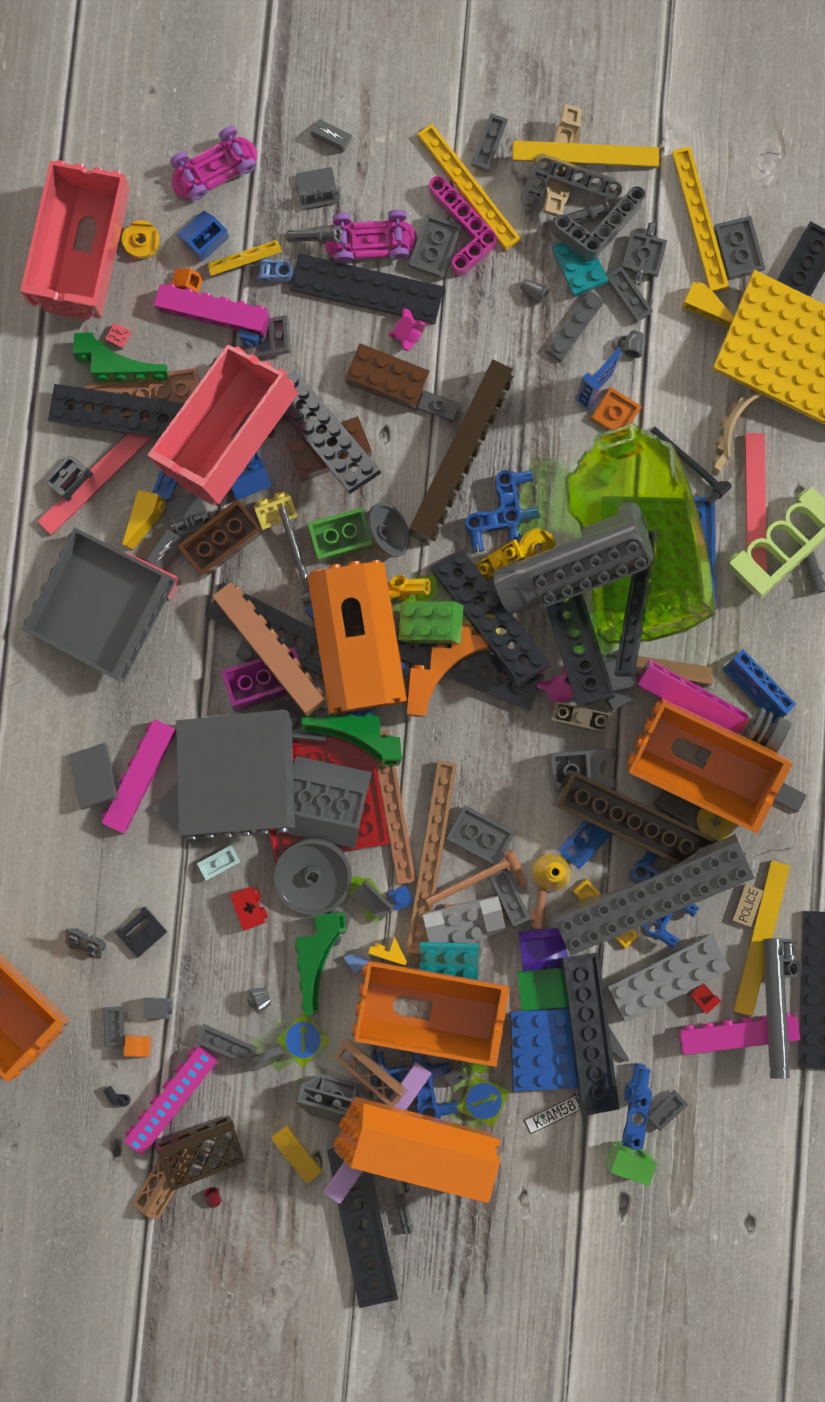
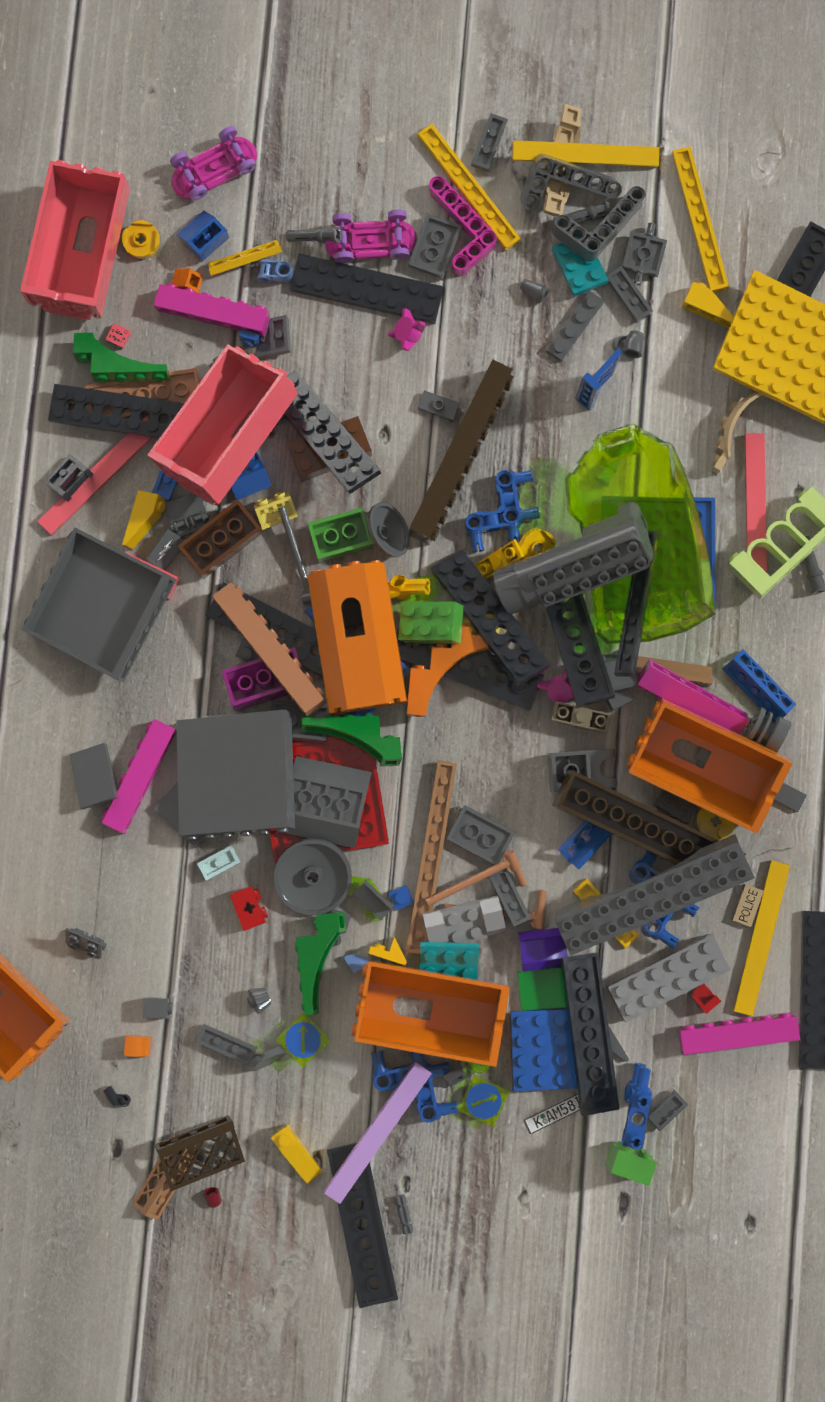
(114, 1026): dark grey plate -> none
(146, 936): black plate -> none
(171, 1099): dark pink brick -> none
(317, 188): dark grey hinge -> none
(328, 1097): dark grey wedge -> none
(331, 135): dark grey slope -> none
(372, 1066): medium nougat fence -> none
(387, 376): reddish brown brick -> none
(395, 822): nougat tile -> none
(418, 1149): orange panel -> none
(543, 872): yellow cone -> none
(615, 410): orange tile -> none
(719, 488): black bar -> none
(739, 247): dark grey plate -> none
(778, 965): dark grey piece -> none

